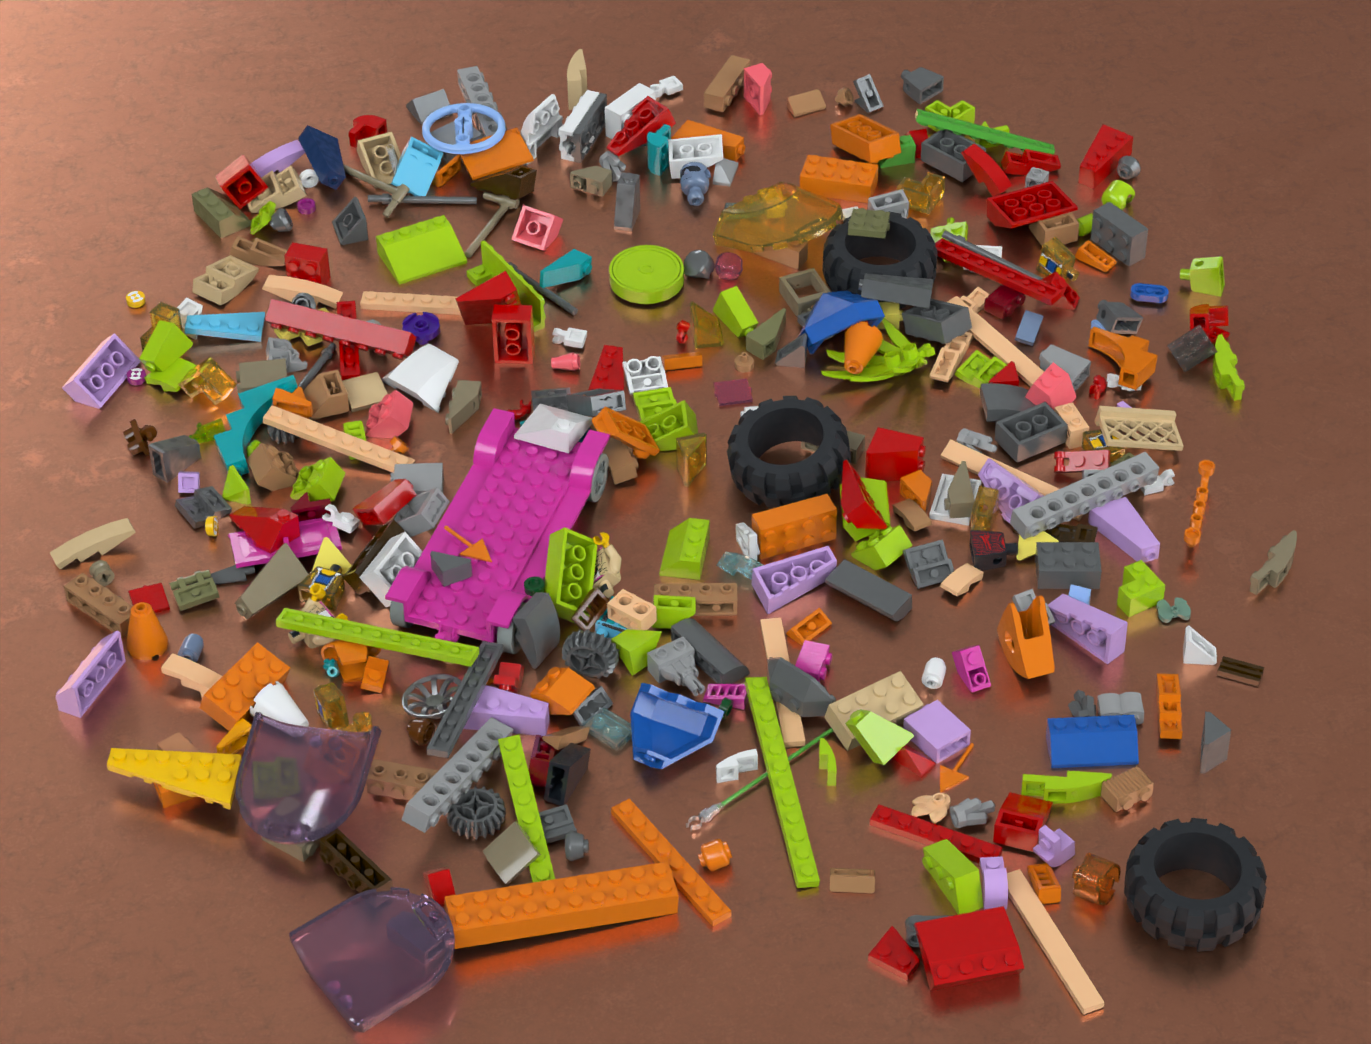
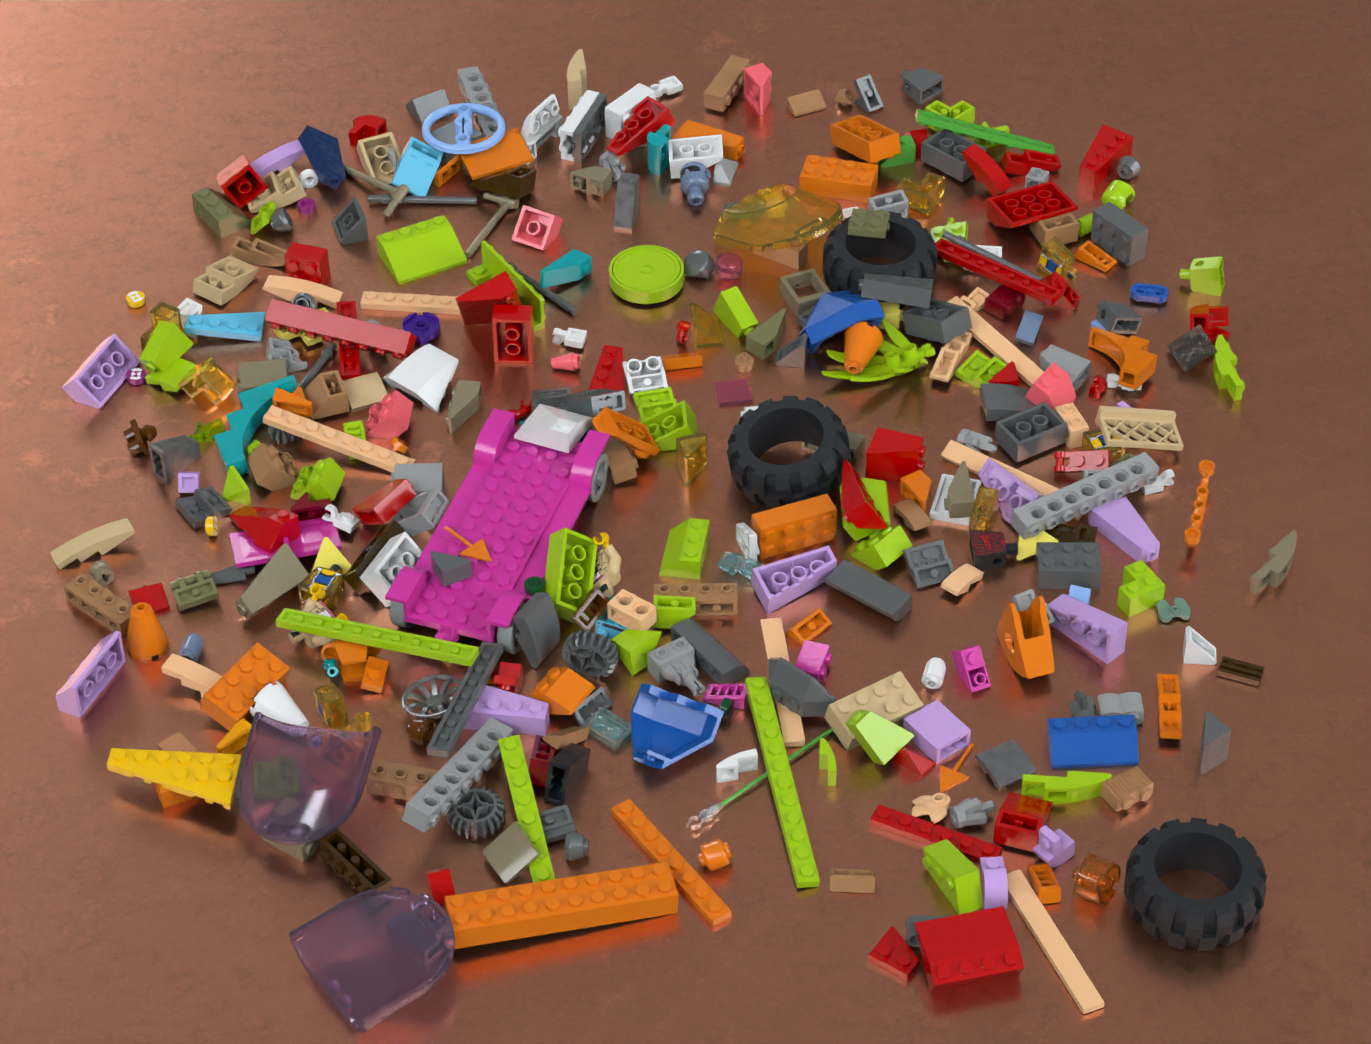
(1005, 764): none -> flat silver slope

